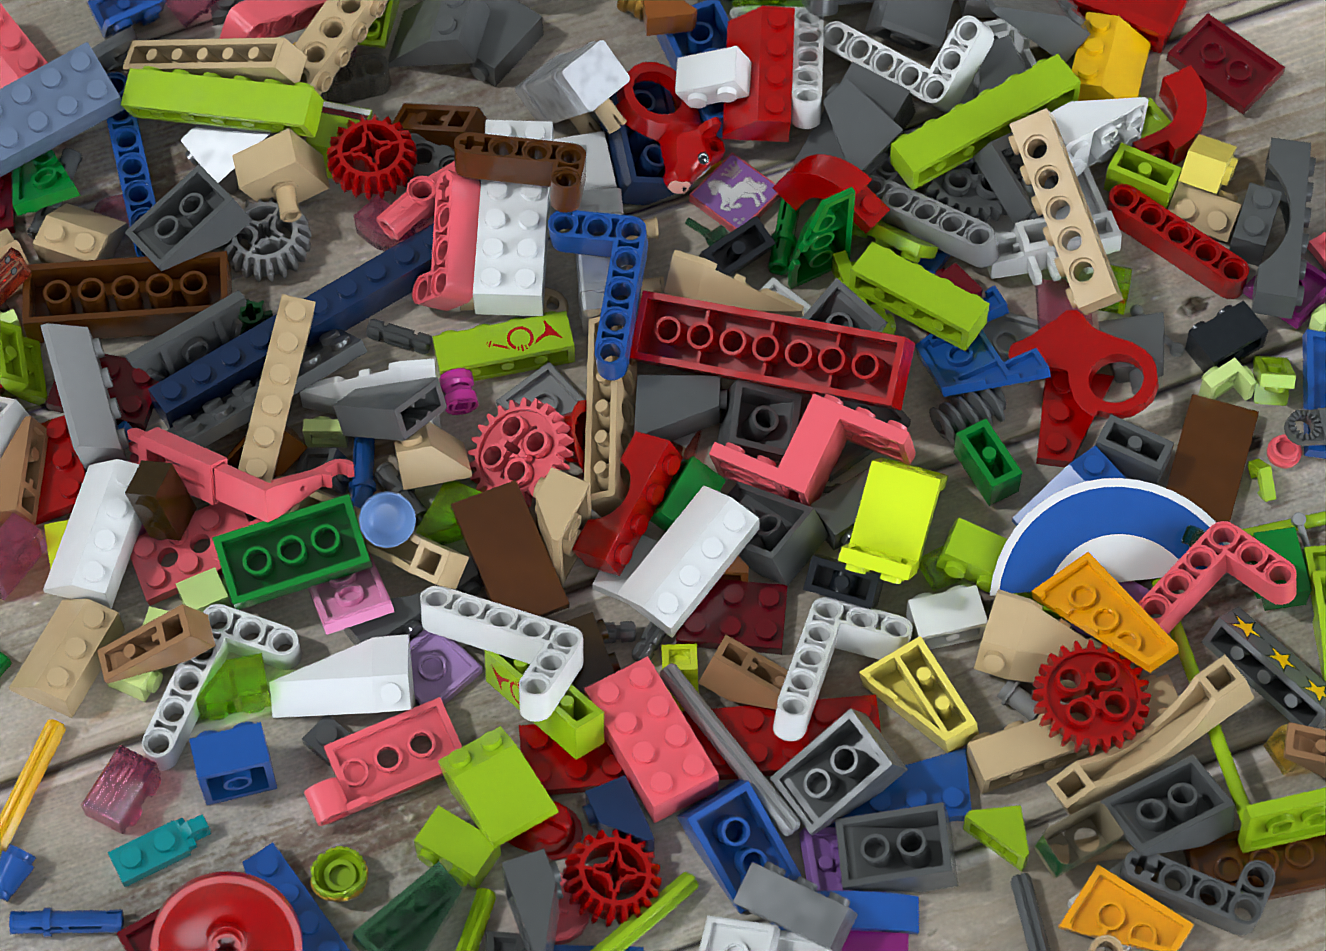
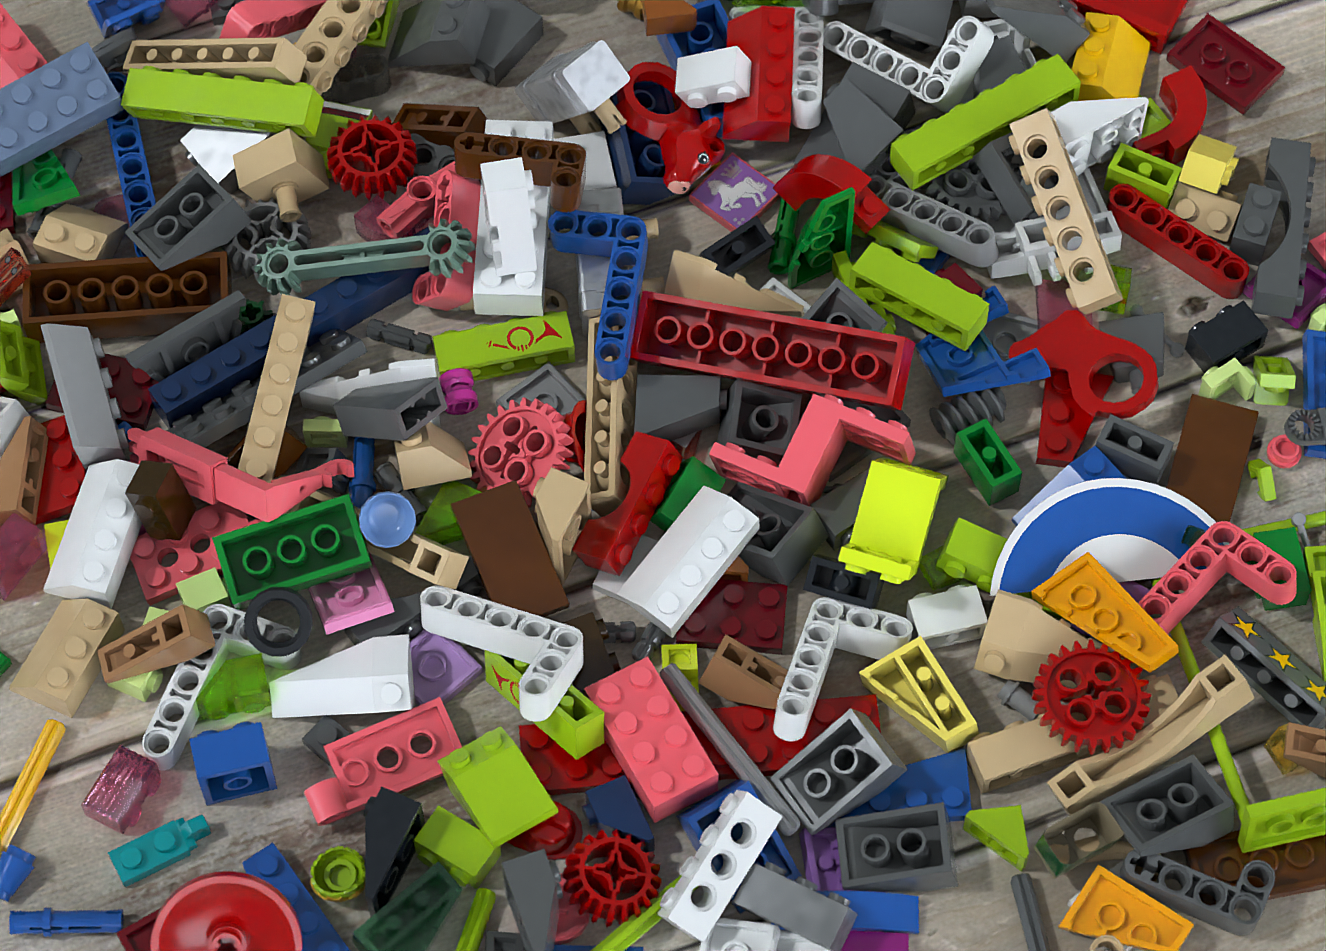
(281, 648): none -> black tyre
(364, 257): none -> sand green arm
(390, 833): none -> black slope
(510, 215): none -> white wedge
(711, 236): clear green hand -> none
(738, 856): none -> white brick

